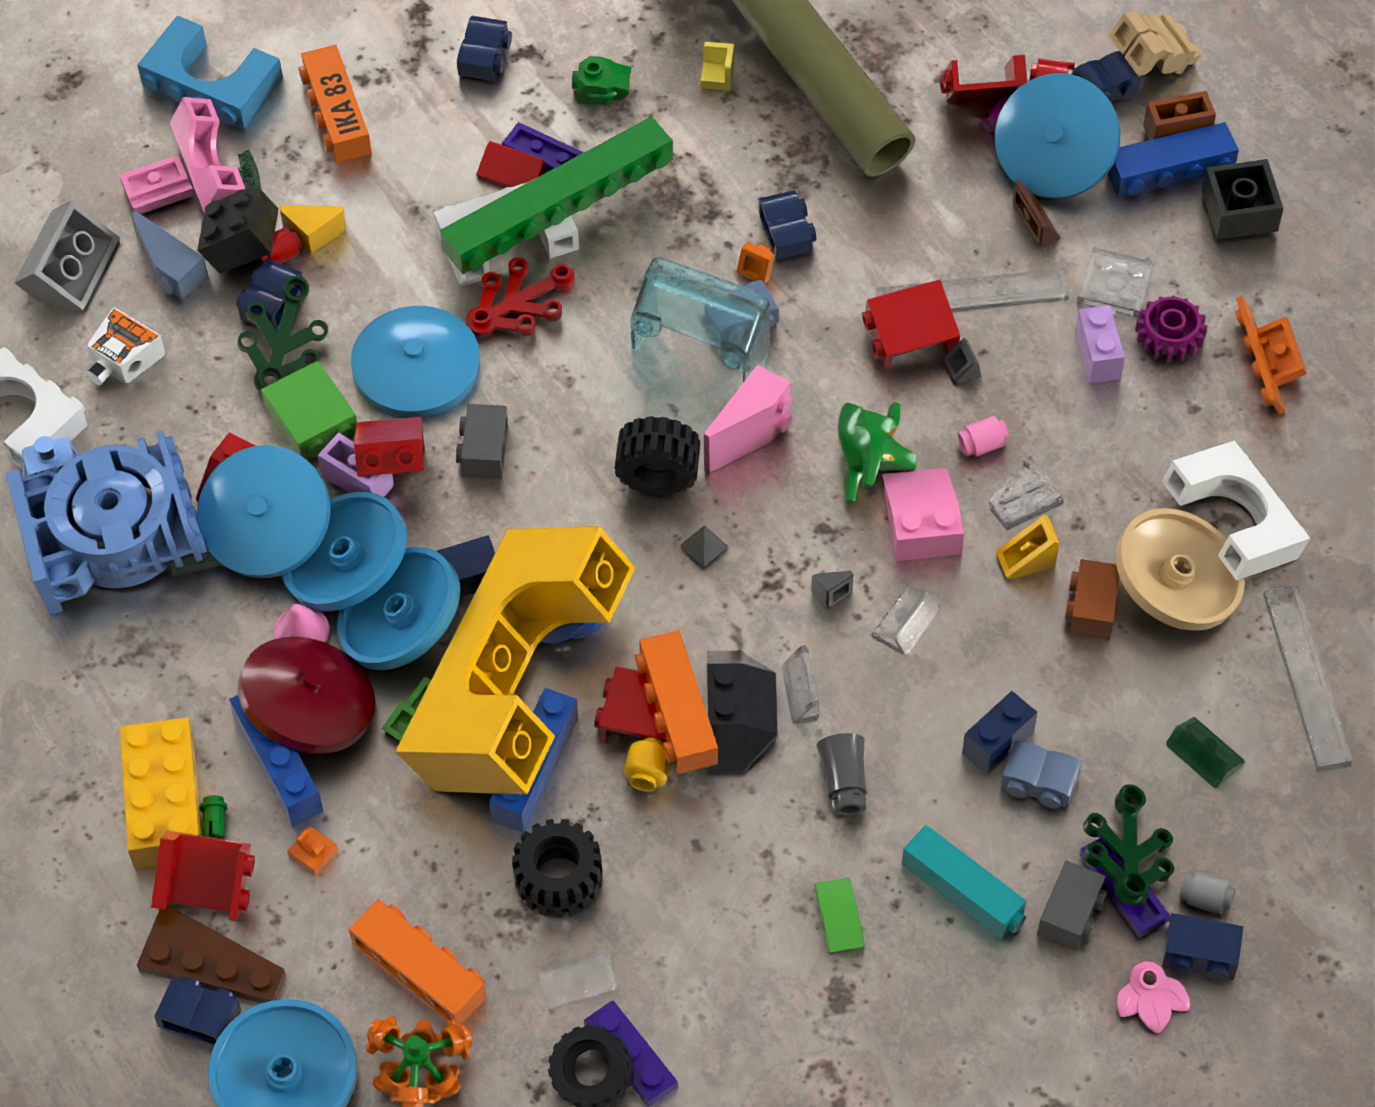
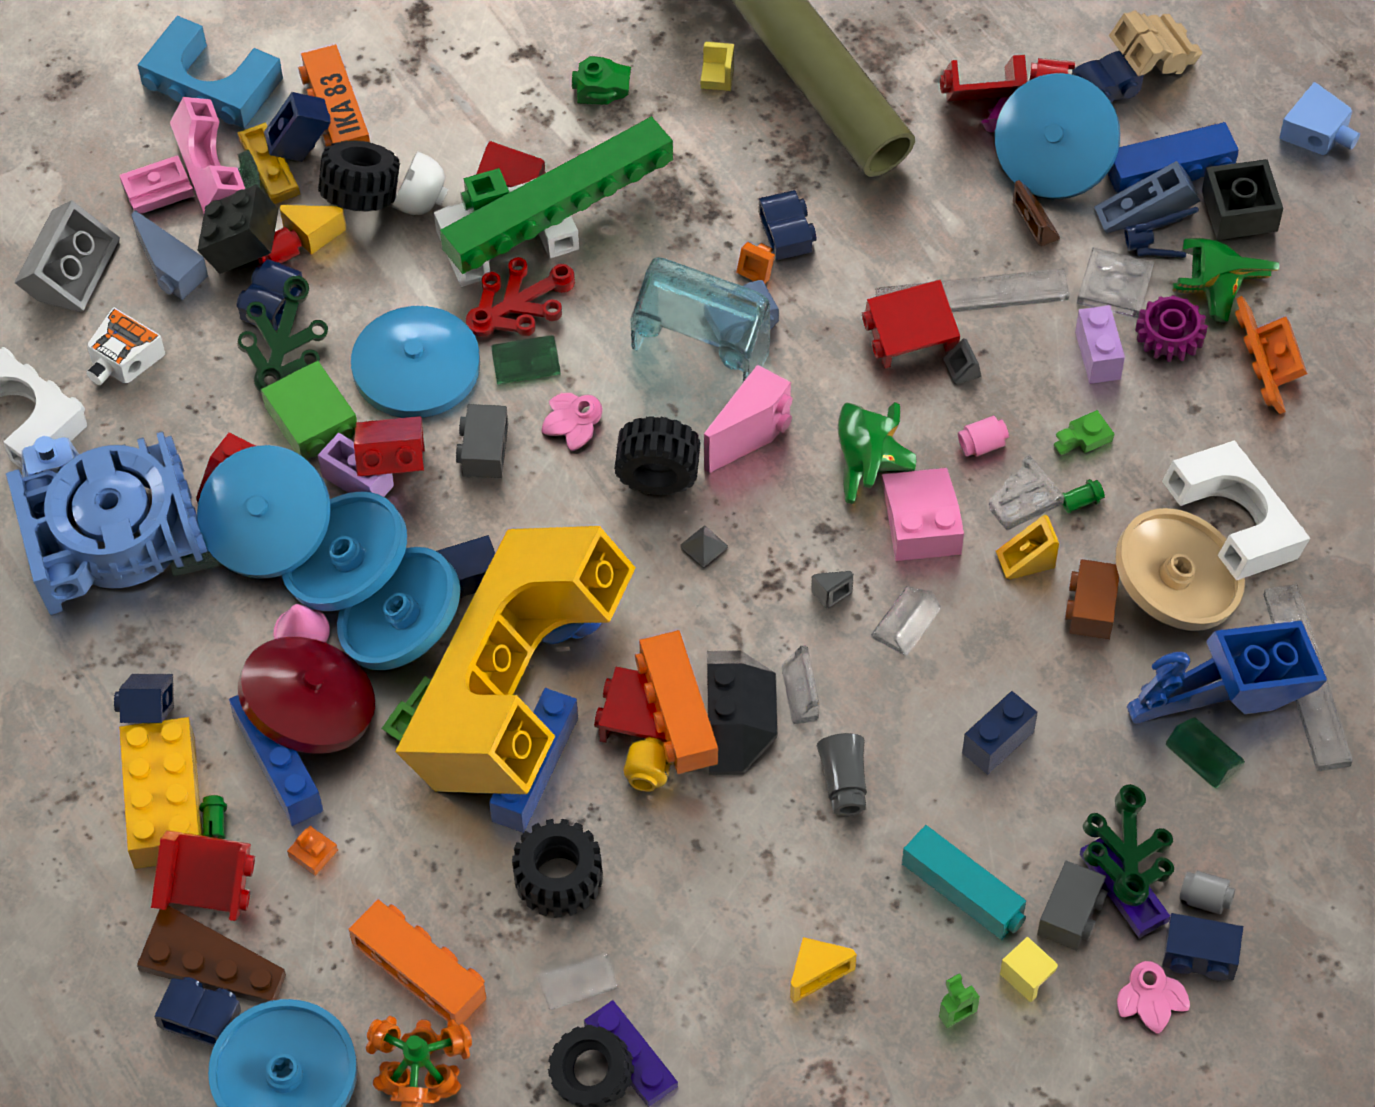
(145, 698): none -> dark blue brick
(273, 170): none -> yellow tile
(297, 126): none -> dark blue brick
(358, 175): none -> black tyre
(421, 186): none -> white cylinder
(483, 48): dark blue brick -> none
(483, 189): none -> green brick
(525, 359): none -> clear green slope
(540, 145): dark purple plate -> none
(569, 420): none -> bright pink plate
(818, 966): none -> yellow slope
(839, 915): bright green slope -> none
(959, 1002): none -> bright green plate
(1027, 968): none -> light yellow panel
(1041, 774): sand blue brick -> none
(1079, 497): none -> green pin
(1087, 432): none -> bright green plate
(1140, 236): none -> dark blue plant
(1149, 199): none -> sand blue slope
(1178, 115): dark orange brick -> none
(1219, 274): none -> green piece
(1258, 670): none -> blue slope
(1319, 122): none -> light blue torso

